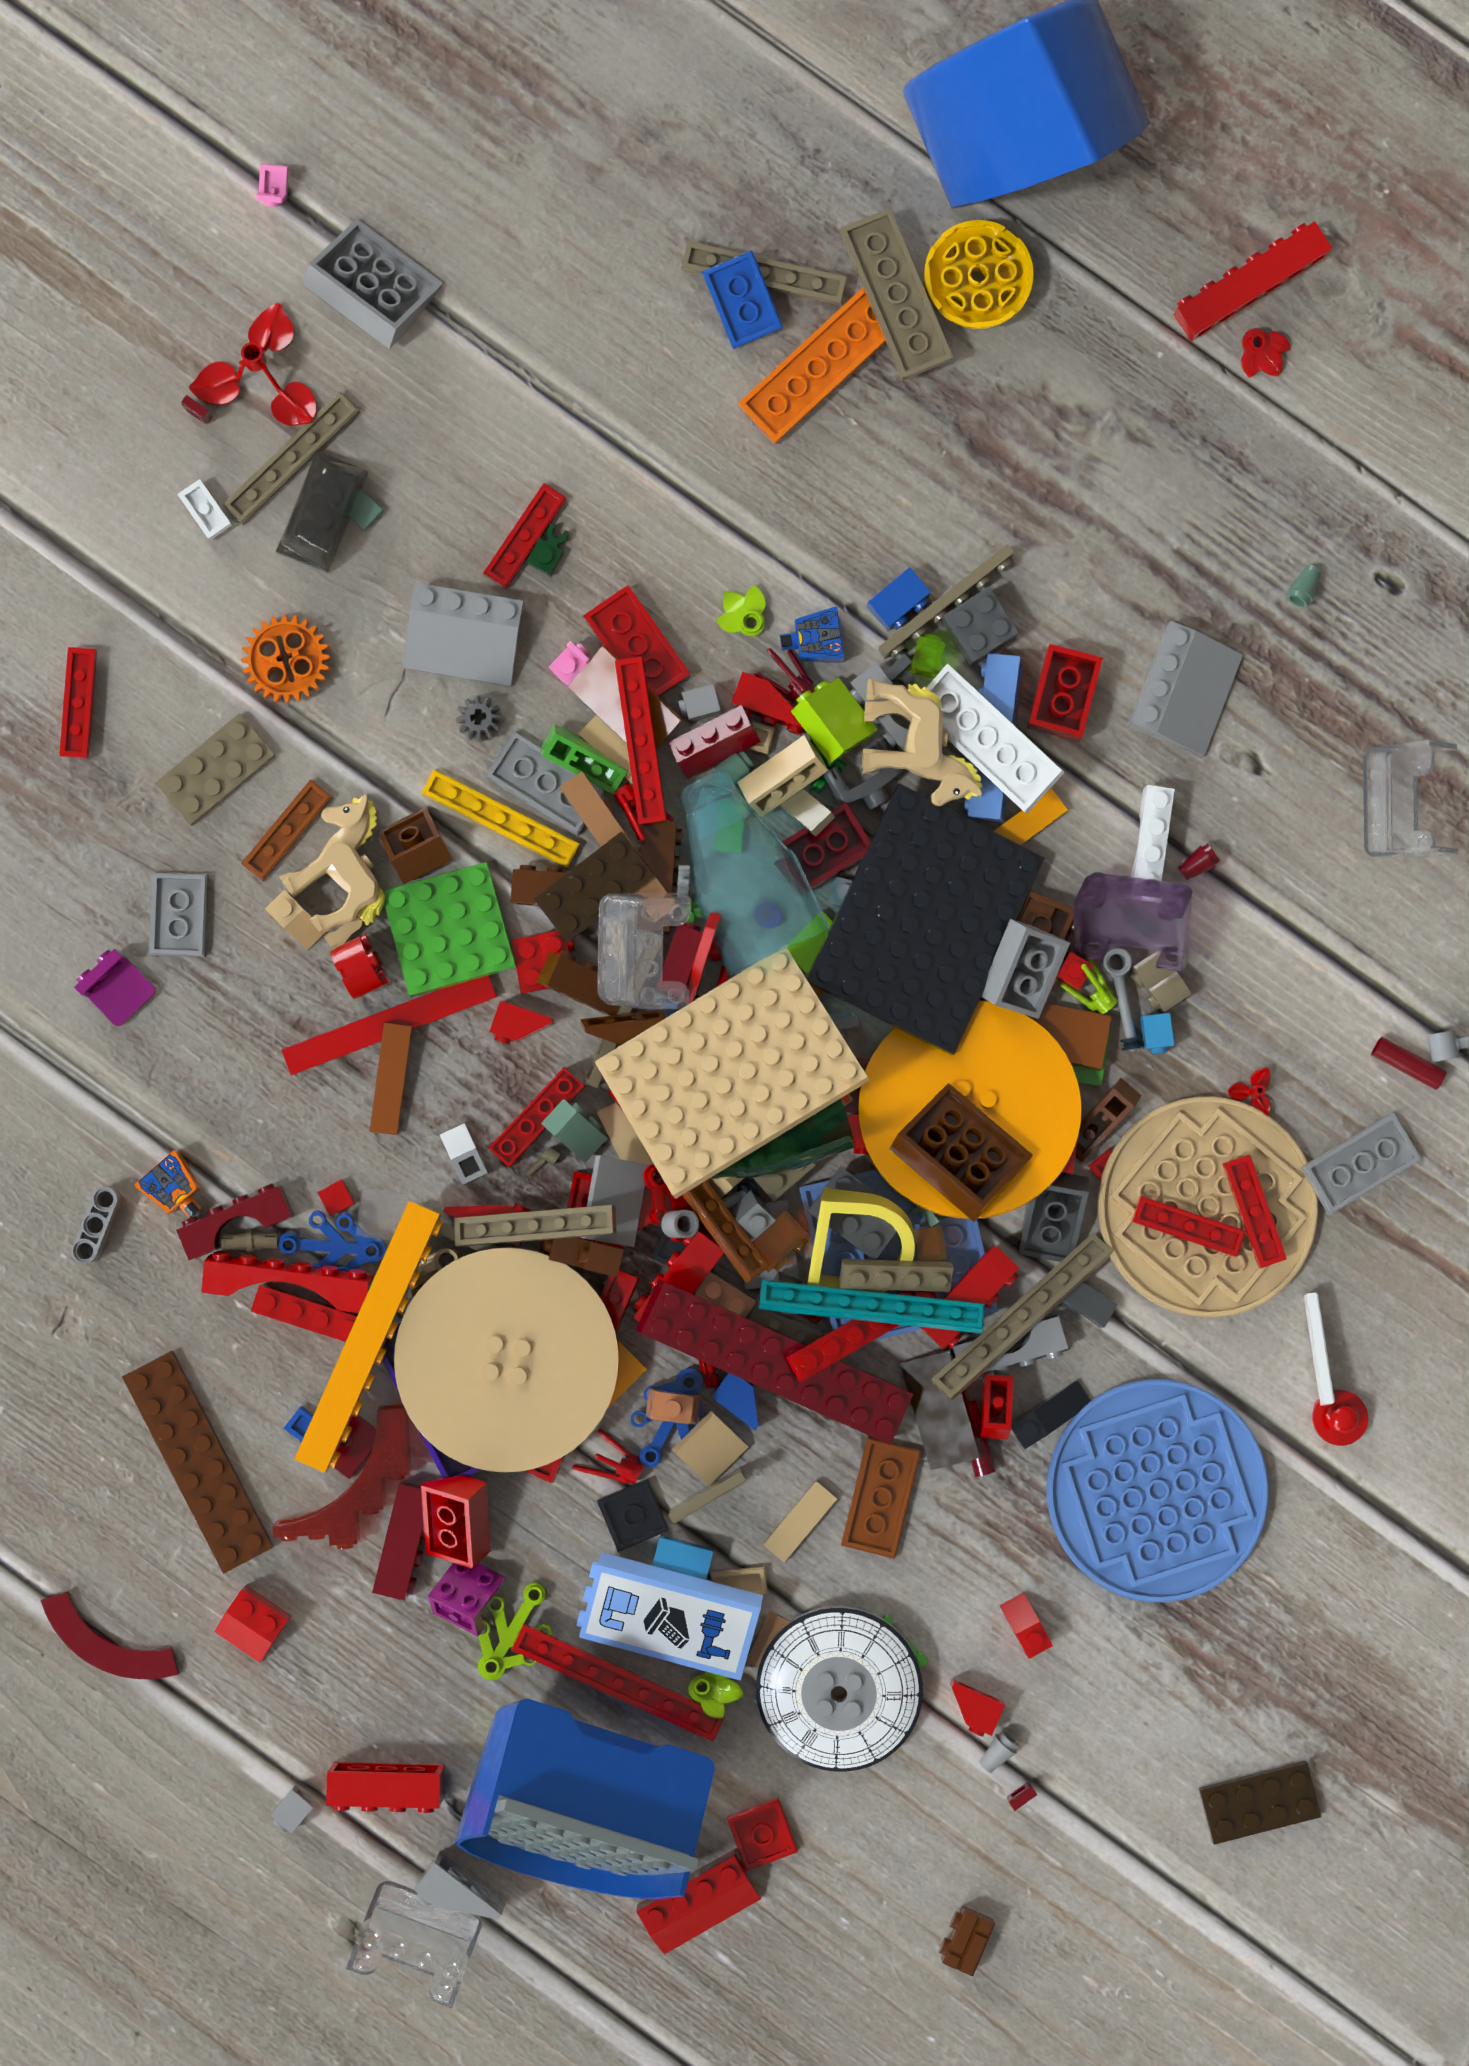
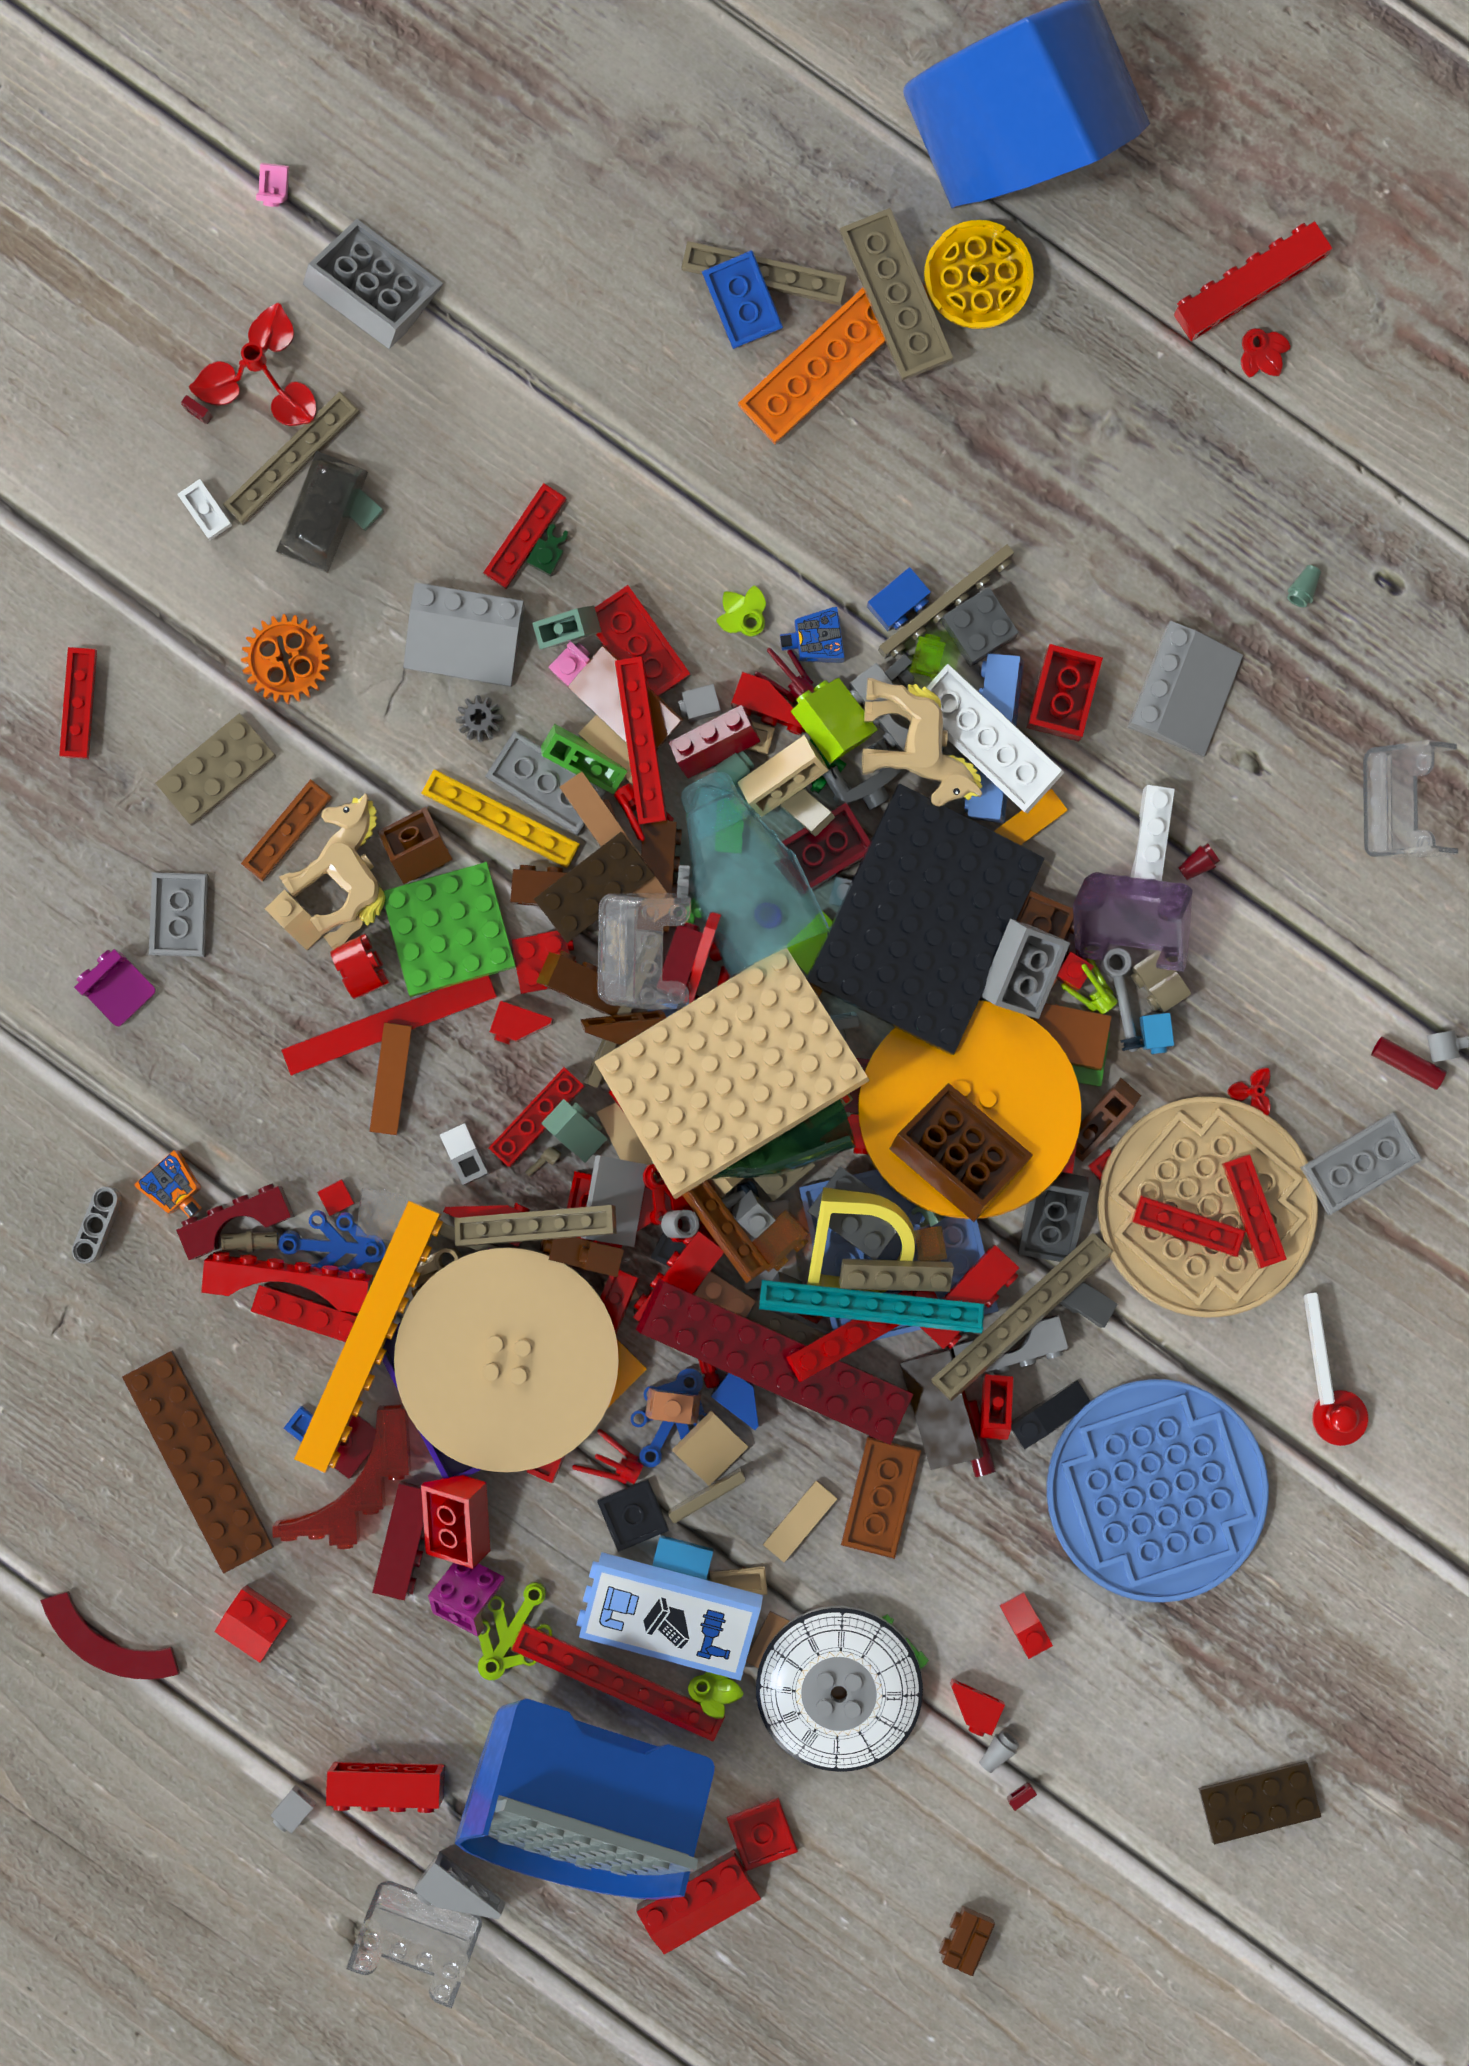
(566, 627): none -> sand green brick

